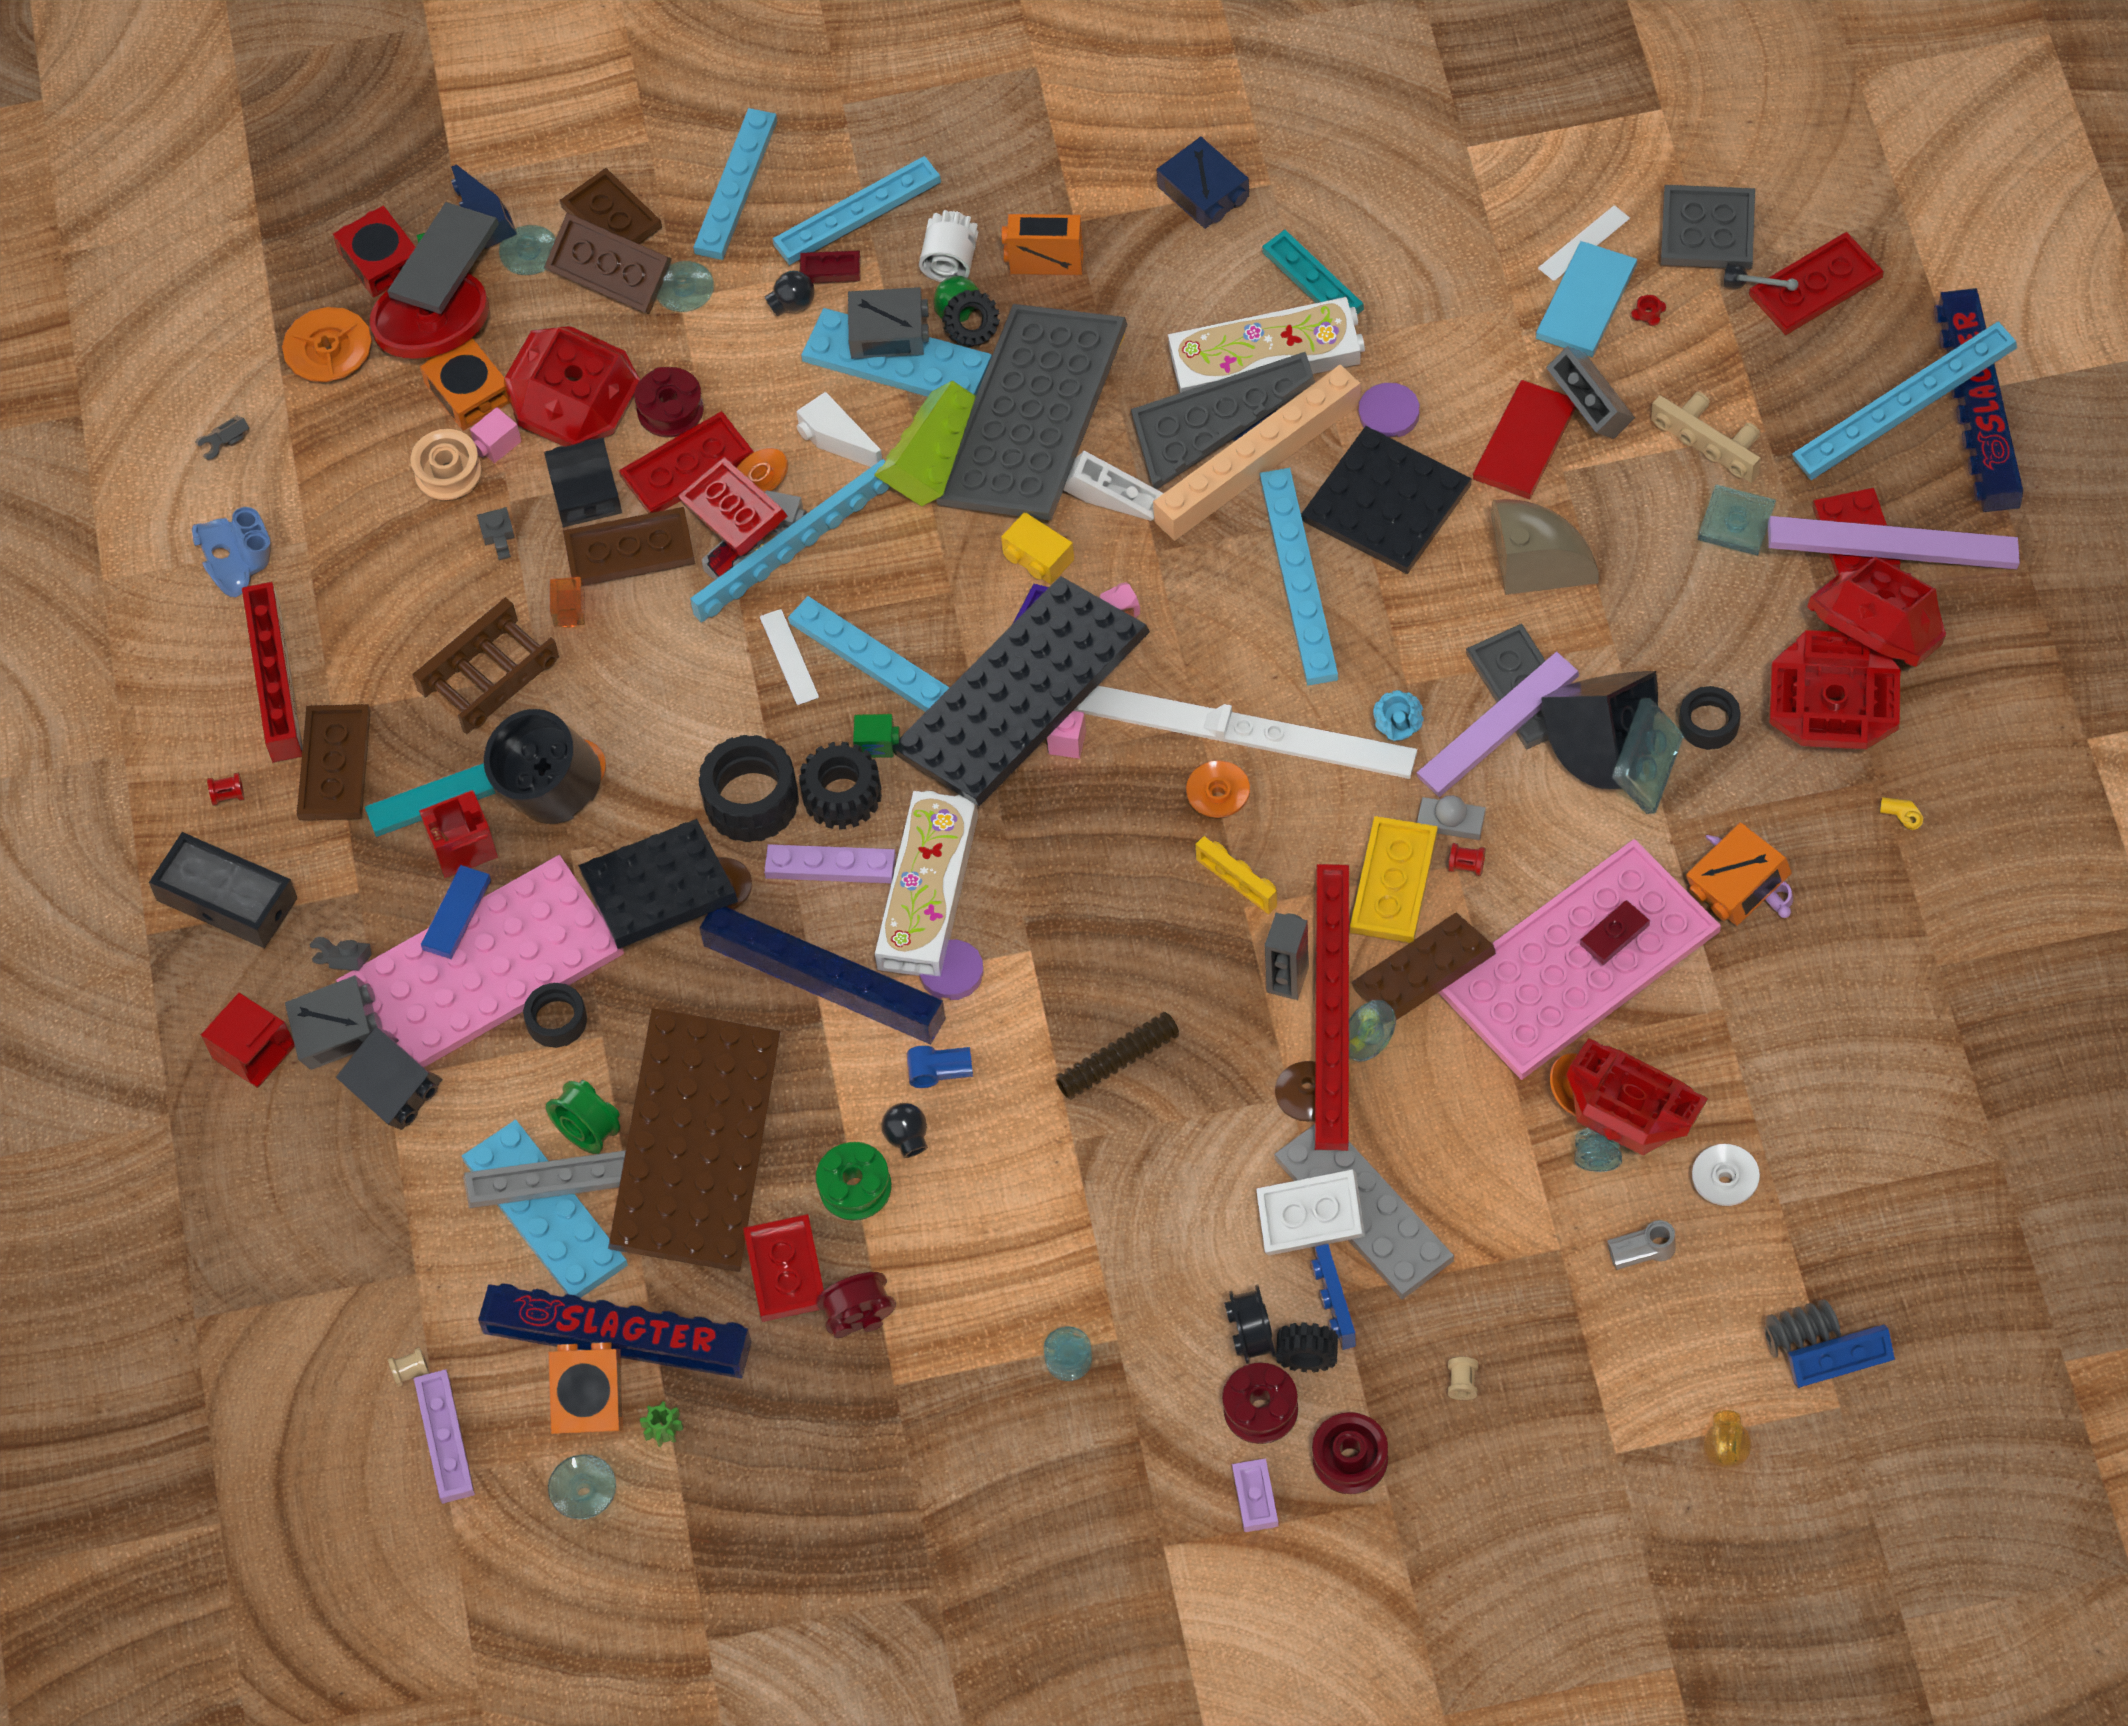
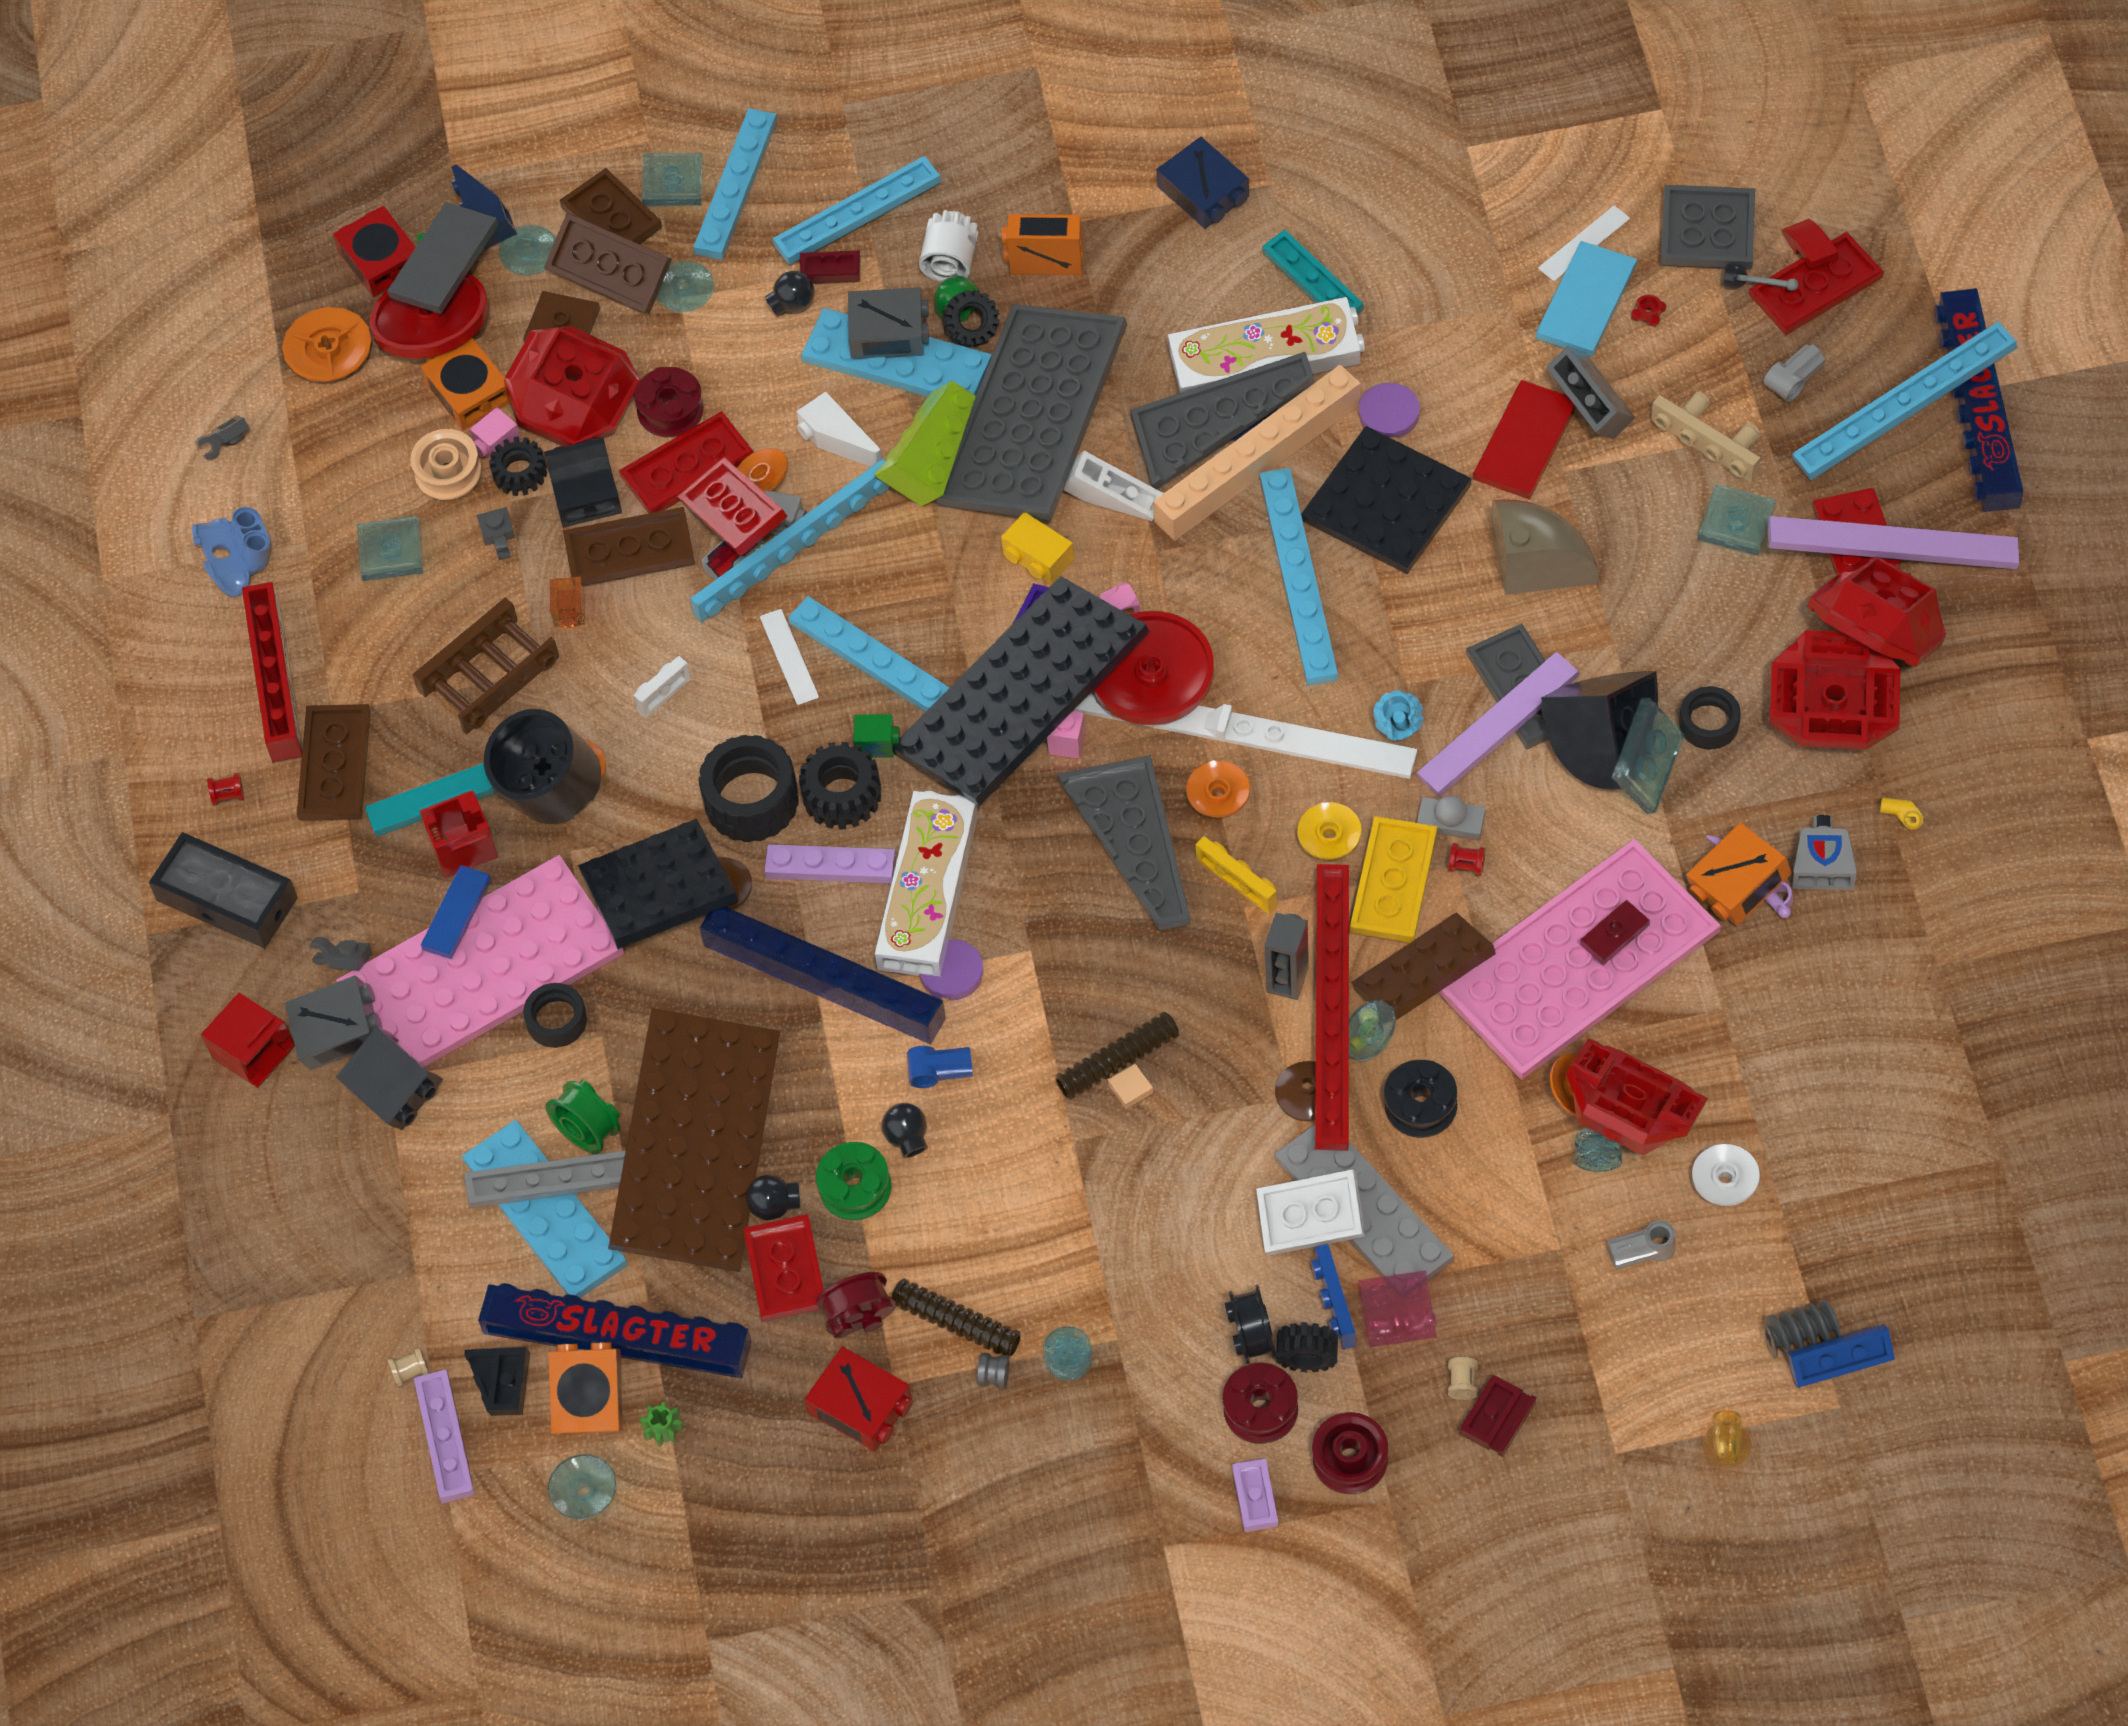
(389, 548): none -> clear light blue plate
(500, 1378): none -> black wing
(516, 452): none -> black tyre
(561, 311): none -> reddish brown plate
(661, 687): none -> white plate
(672, 179): none -> clear light blue plate
(772, 1197): none -> black piece
(859, 1399): none -> red brick
(956, 1318): none -> dark brown piece
(993, 1370): none -> flat silver wheel
(1130, 823): none -> dark grey wing
(1130, 1086): none -> light nougat tile
(1162, 674): none -> red dish
(1329, 819): none -> yellow dish
(1398, 1309): none -> clear pink hinge
(1415, 1080): none -> black wheel
(1497, 1415): none -> dark red plate
(1790, 377): none -> light grey piece
(1811, 243): none -> red slope
(1824, 858): none -> light grey torso

